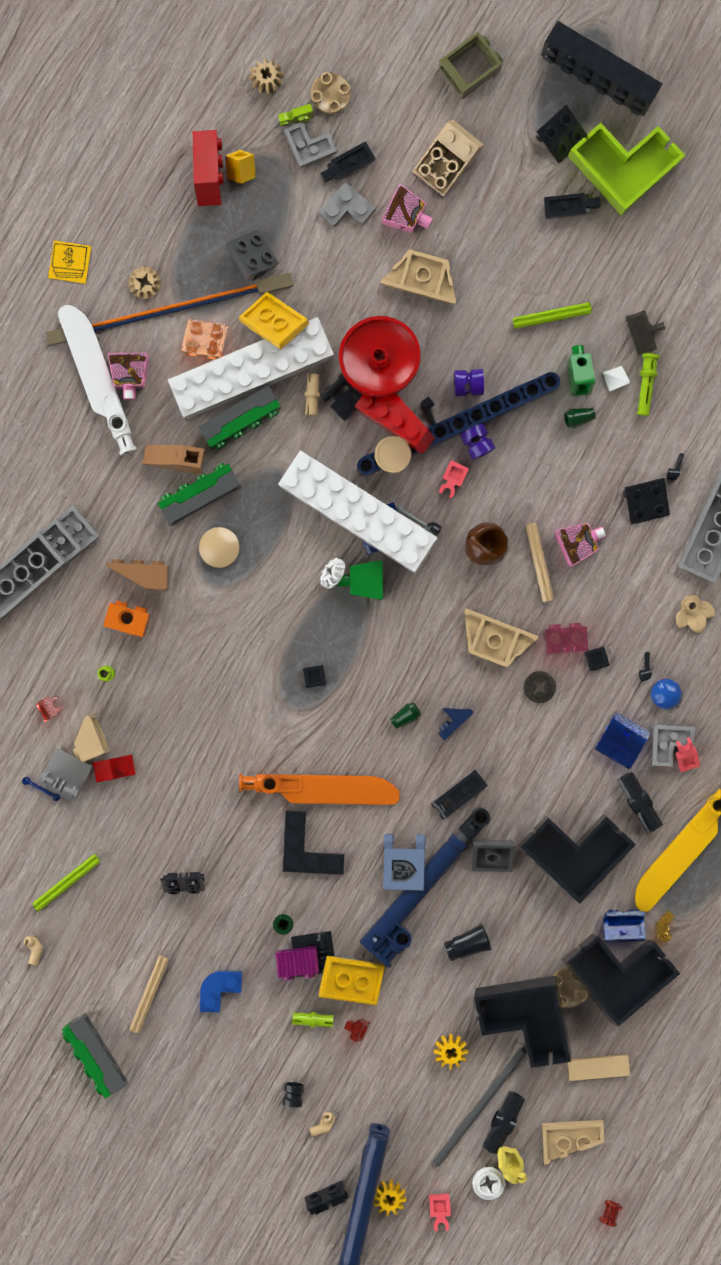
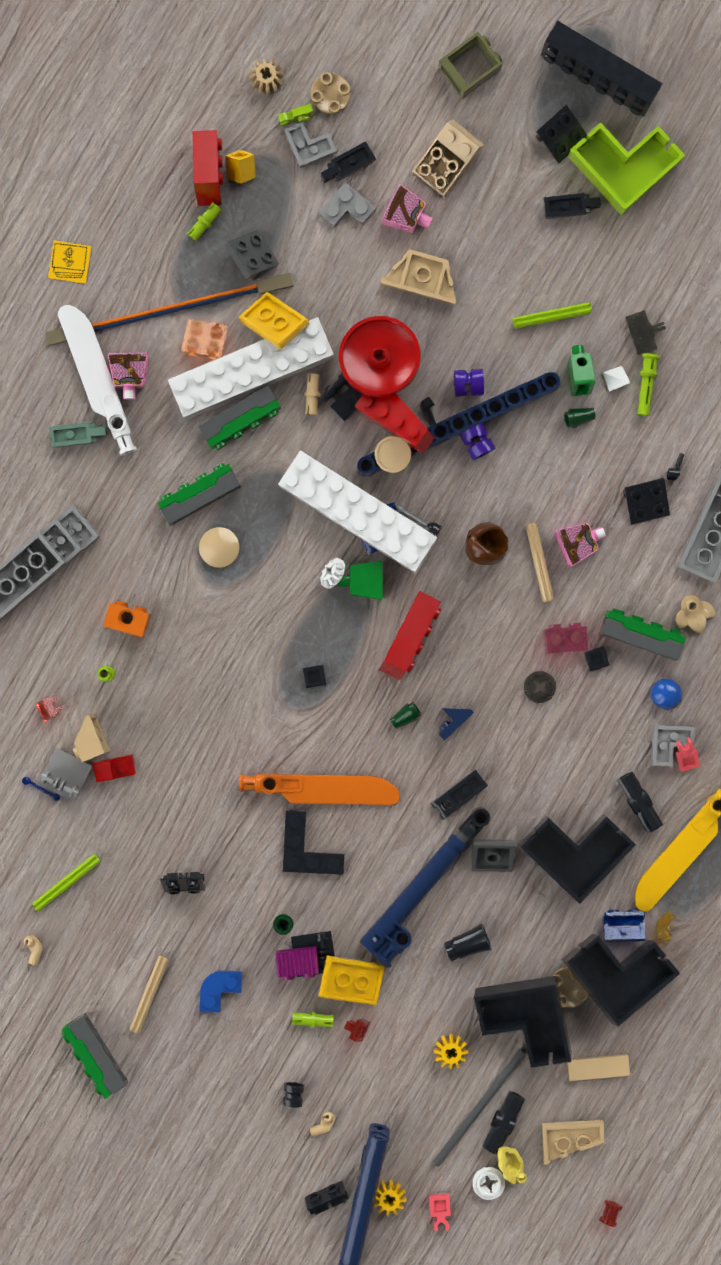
(75, 434): none -> sand green hinge
(146, 575): medium nougat slope -> none
(148, 290): tan gear -> none
(175, 458): medium nougat slope -> none
(204, 222): none -> lime pin
(404, 867): sand blue flag -> none
(410, 635): none -> red wedge
(454, 476): coral plate -> none
(495, 639): tan wing -> none
(622, 740): clear blue slope -> none
(642, 635): none -> piece
(646, 673): black hand -> none

